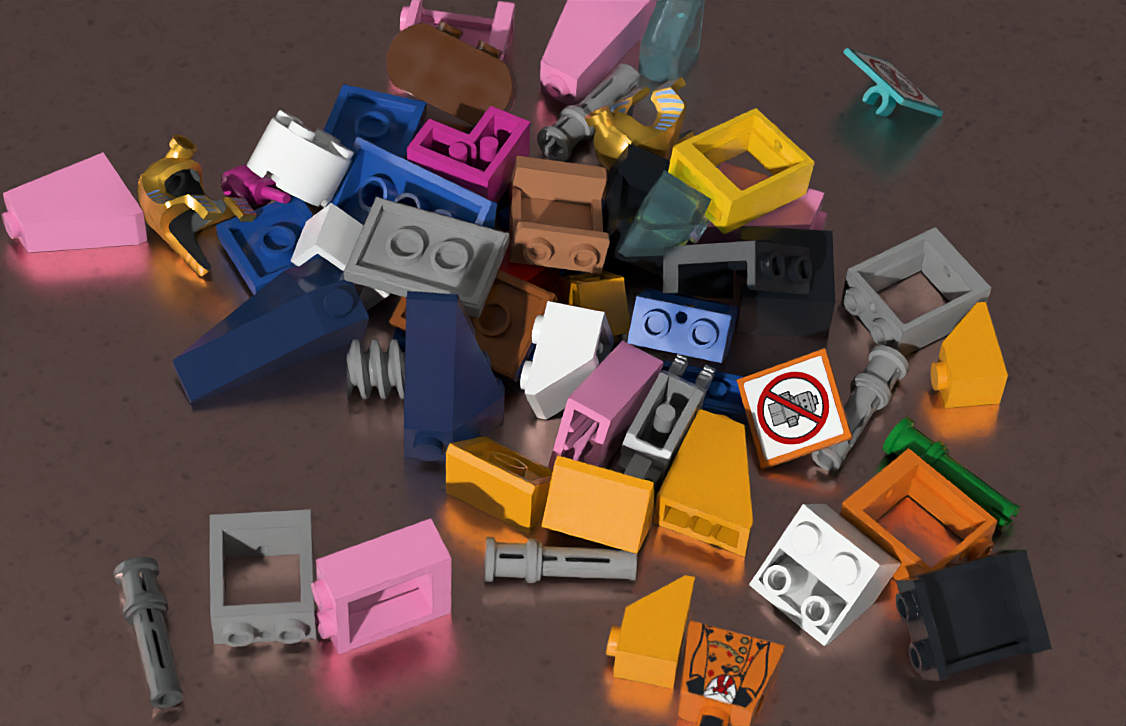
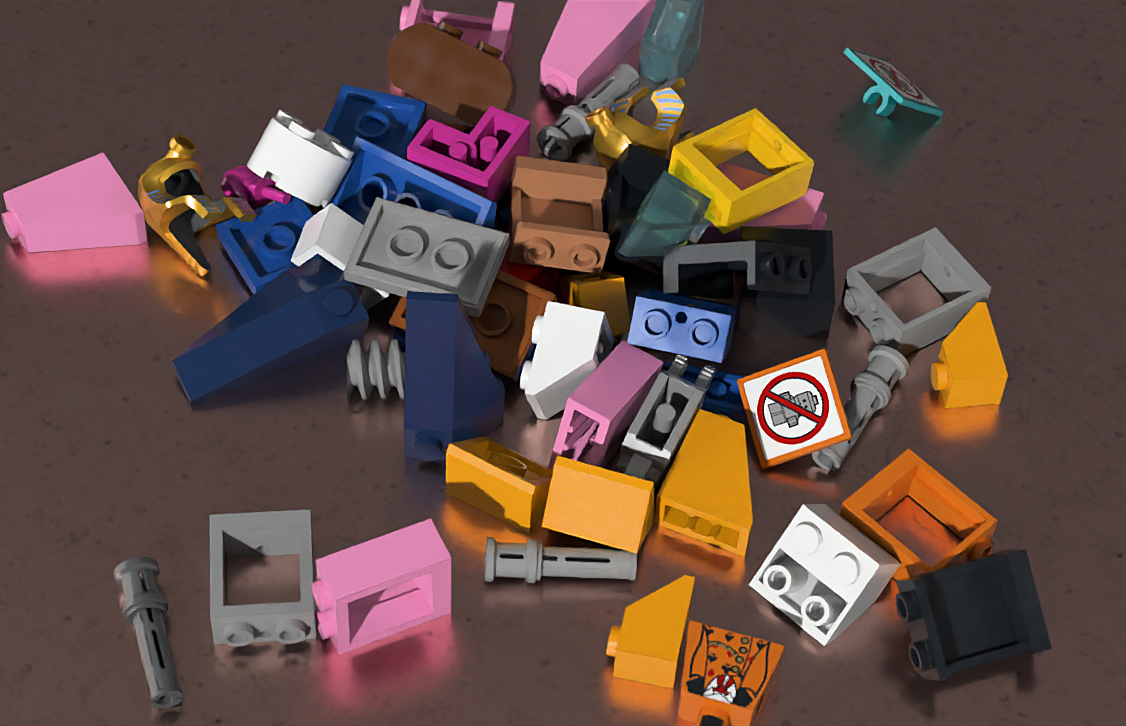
(936, 455): green pin -> none

